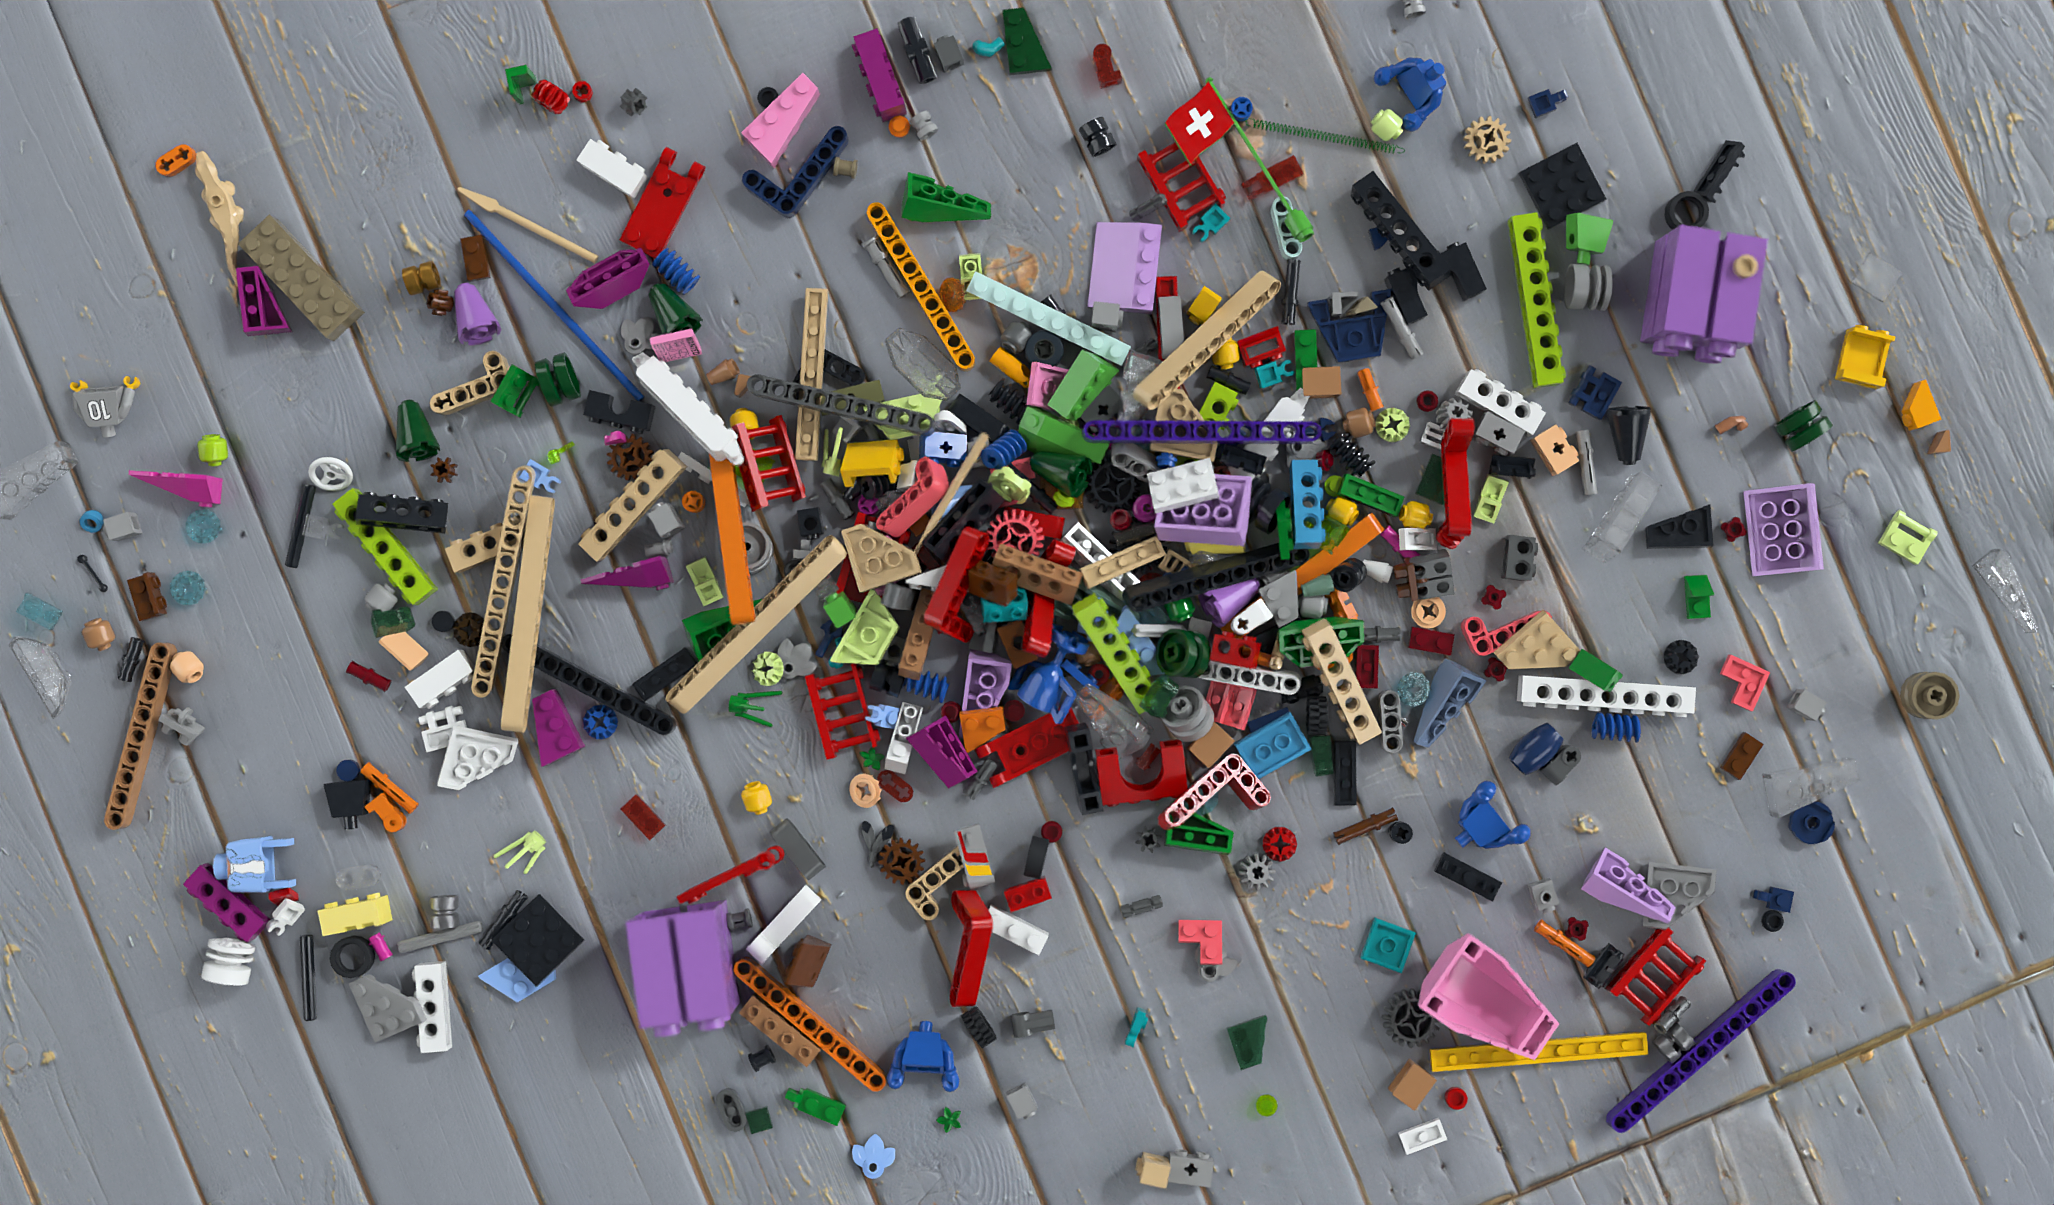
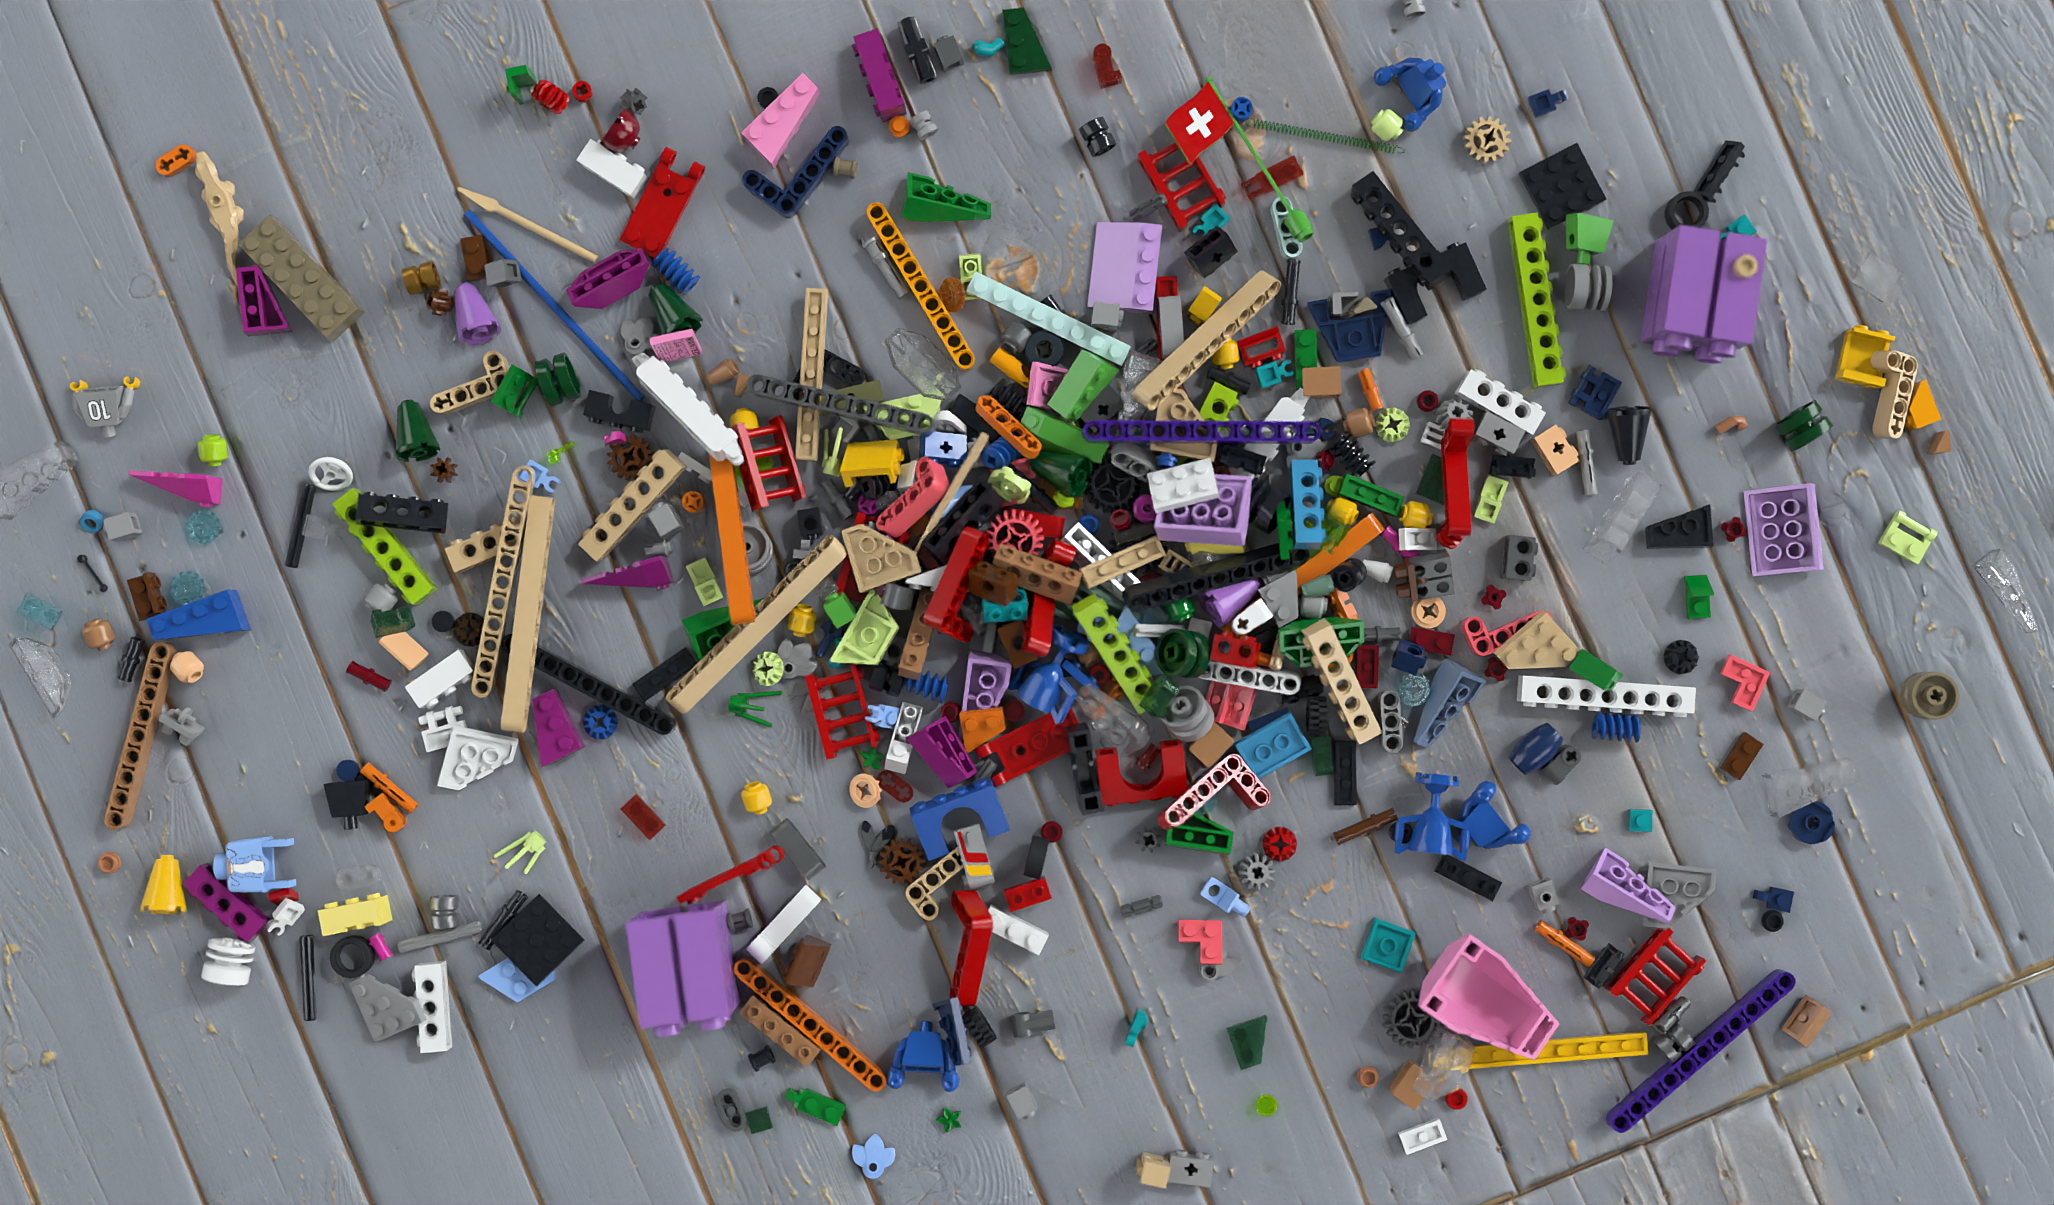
(109, 862): none -> nougat plate
(165, 888): none -> yellow cone
(206, 616): none -> blue wedge
(502, 273): none -> dark grey brick
(622, 133): none -> dark red cylinder
(801, 620): none -> yellow head
(952, 1023): none -> dark blue wing
(978, 796): none -> blue arch
(990, 409): none -> orange beam
(1090, 523): none -> blue plate
(1210, 252): none -> black brick
(1226, 898): none -> light blue bracket
(1367, 1077): none -> nougat plate
(1408, 657): none -> dark blue brick
(1432, 827): none -> blue piece
(1444, 1063): none -> clear wedge
(1640, 820): none -> teal plate
(1740, 226): none -> teal plate
(1806, 1021): none -> medium nougat panel
(1896, 395): none -> tan beam

